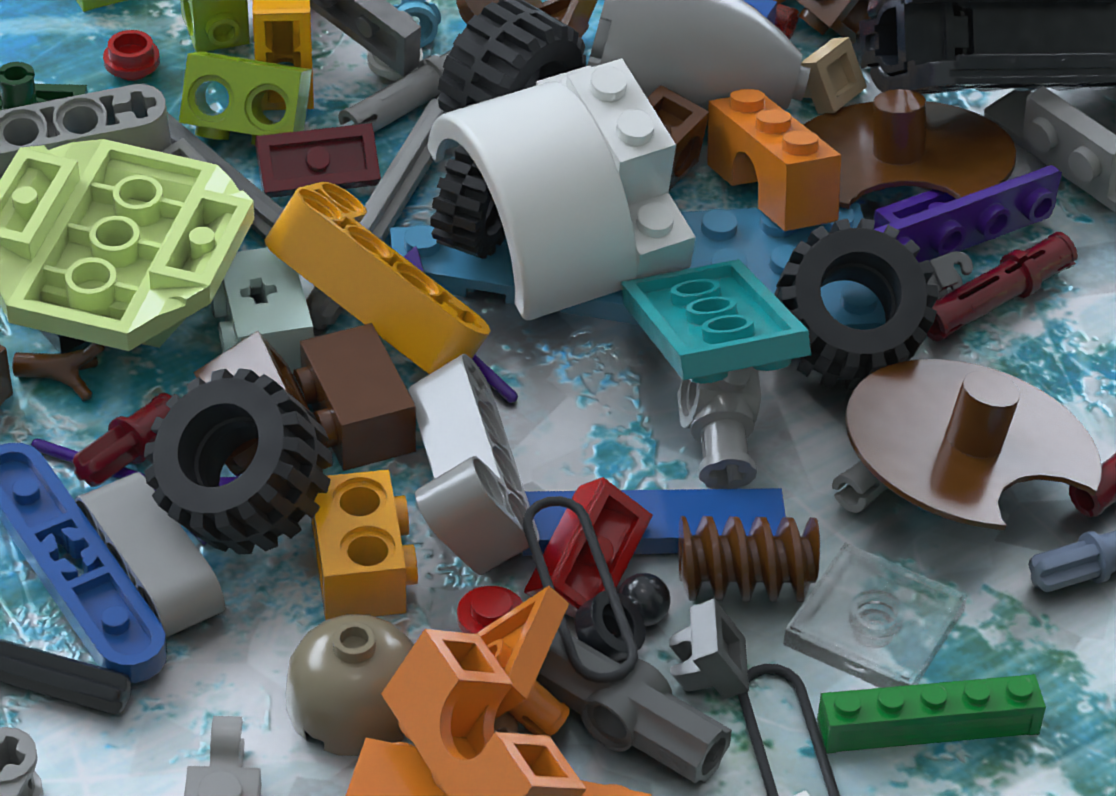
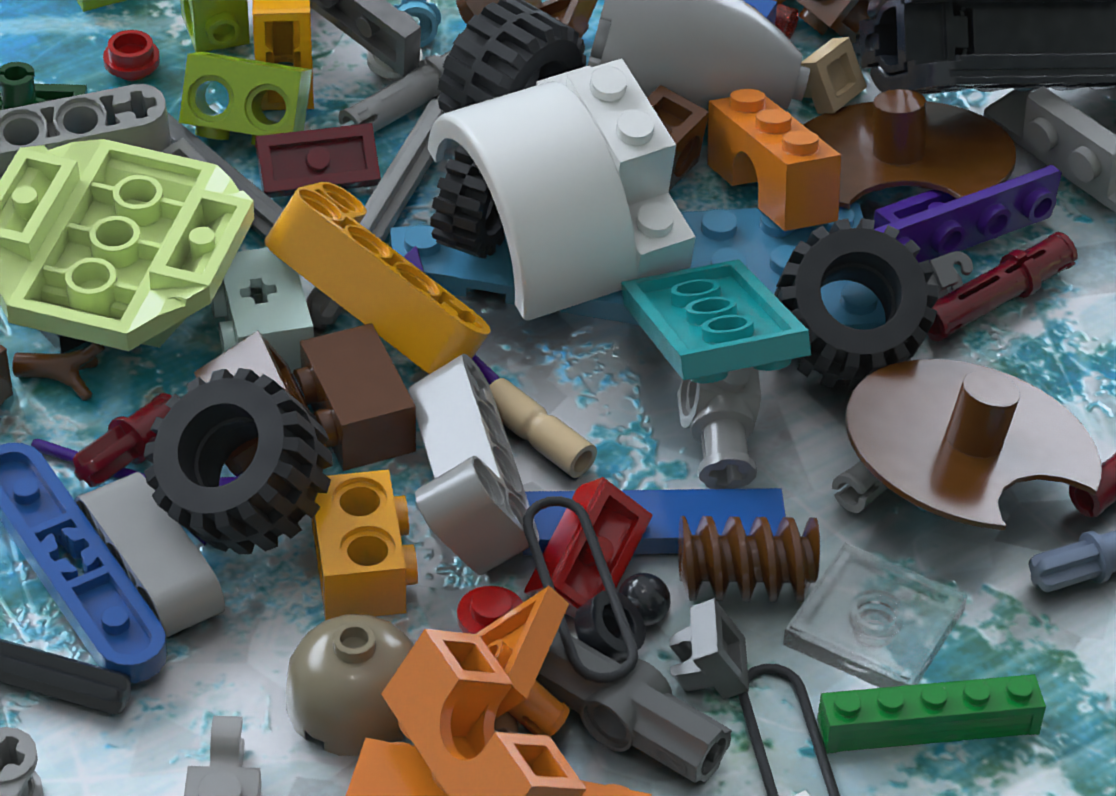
(544, 431): none -> tan piece

